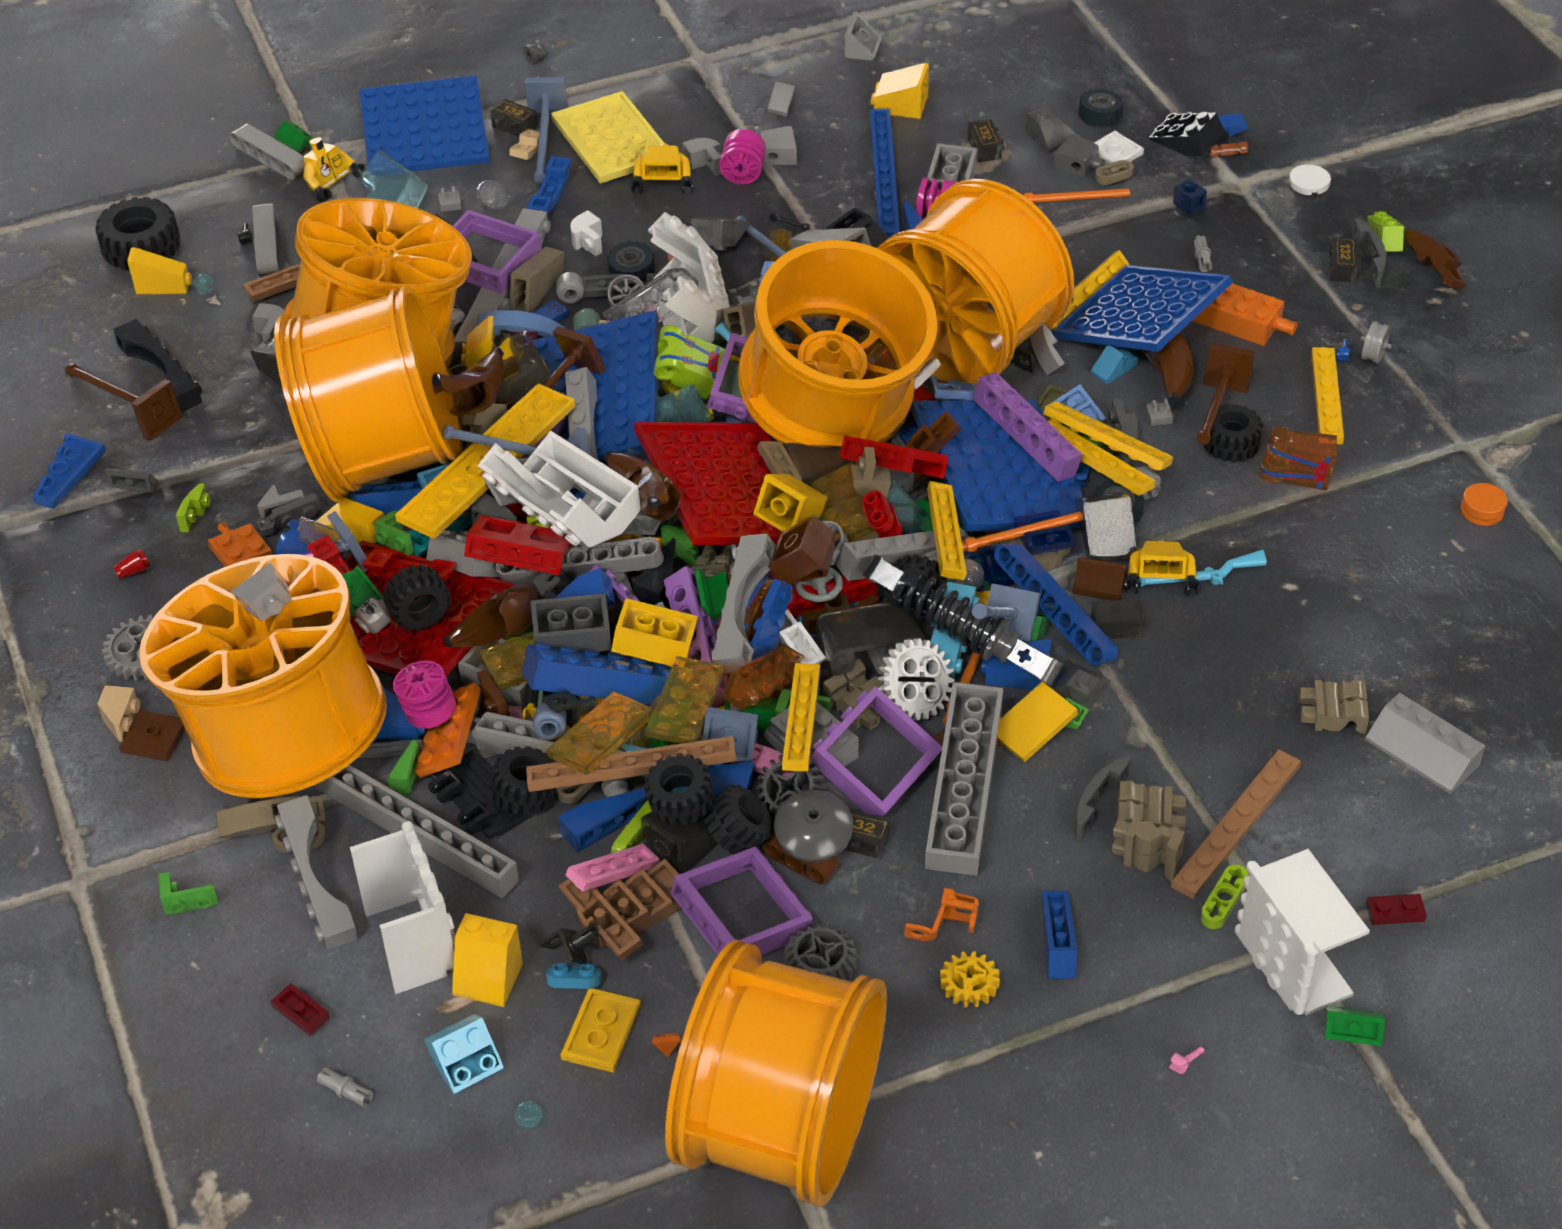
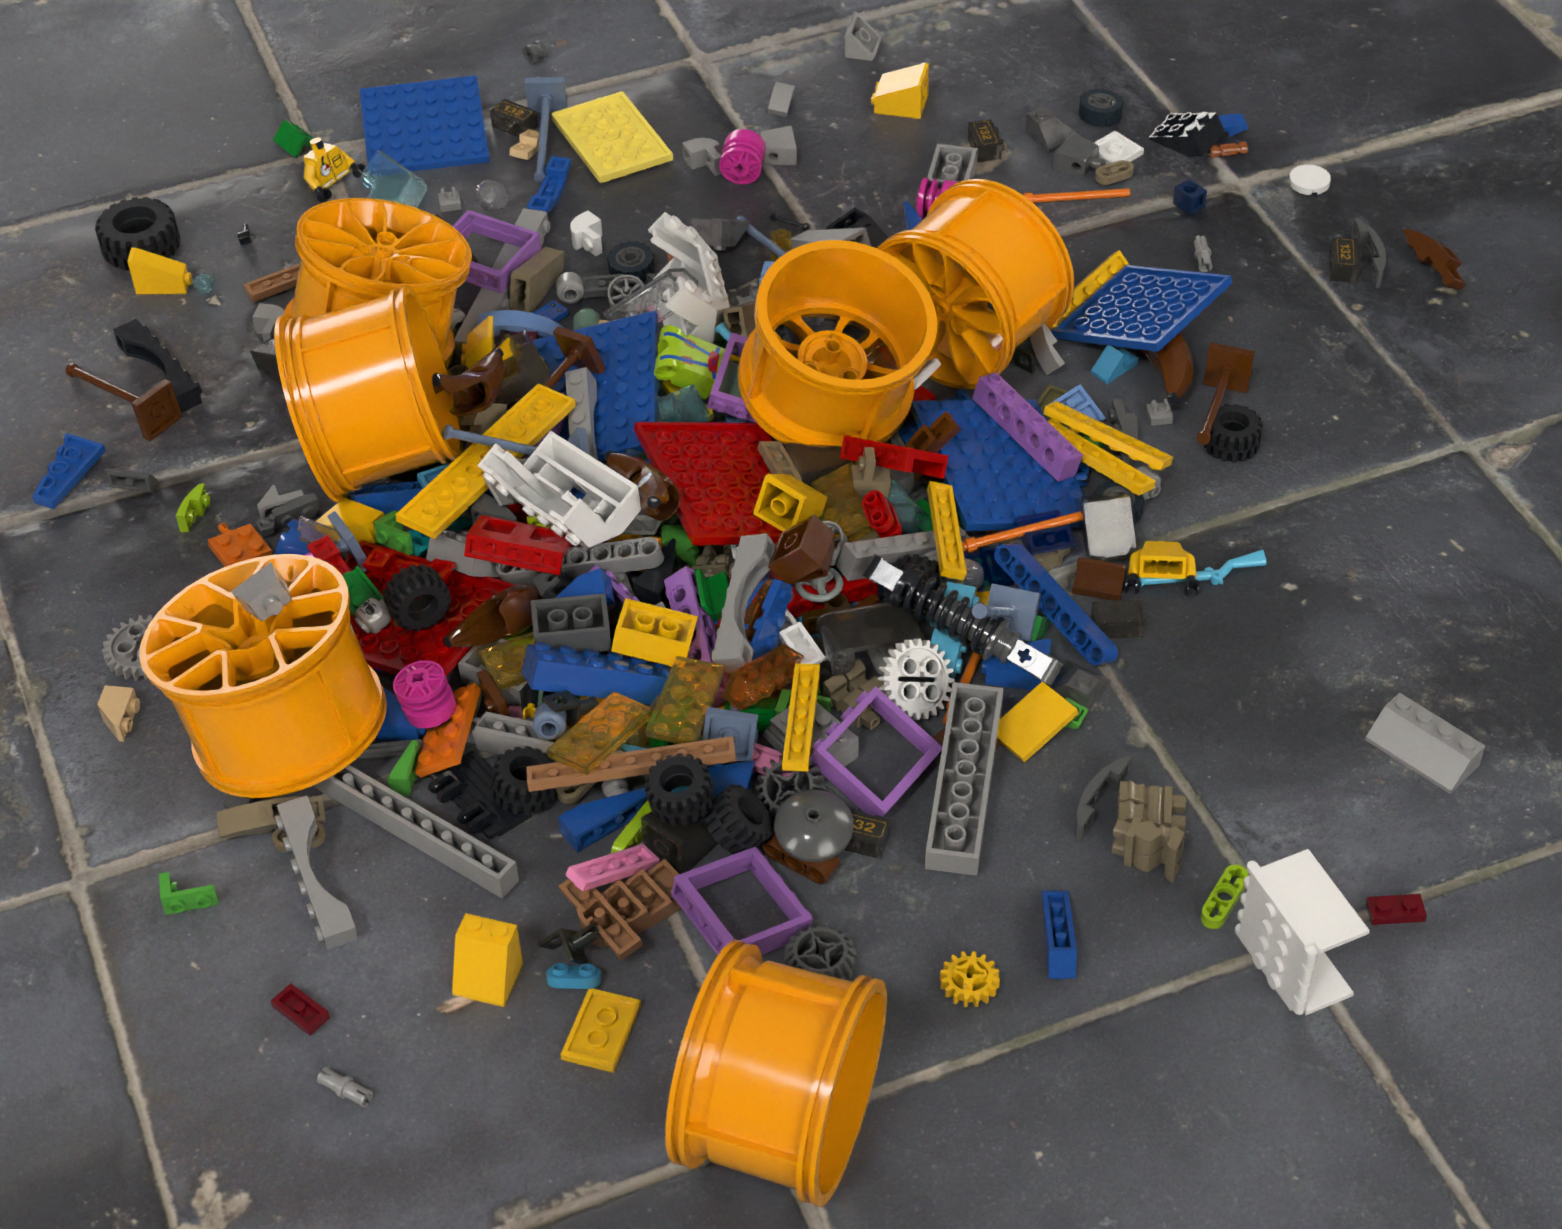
(132, 564): red cone -> none
(152, 735): reddish brown plate -> none
(265, 239): light grey beam -> none
(268, 151): light grey beam -> none
(393, 874): white windscreen -> none
(464, 1053): medium azure slope -> none
(528, 1115): clear light blue plate -> none
(662, 163): yellow torso -> none
(666, 1042): orange slope -> none
(884, 171): blue plate -> none
(949, 902): orange piece -> none
(951, 390): medium blue wing -> none
(1181, 1063): bright pink hand -> none
(1235, 824): medium nougat plate -> none
(1246, 315): orange brick -> none
(1299, 458): clear orange piece -> none
(1327, 392): yellow plate -> none
(1335, 705): dark tan hips -> none
(1343, 353): blue hand -> none
(1354, 1025): green panel -> none
(1376, 342): light grey wheel -> none
(1388, 230): lime slope -> none
(1483, 504): orange head -> none

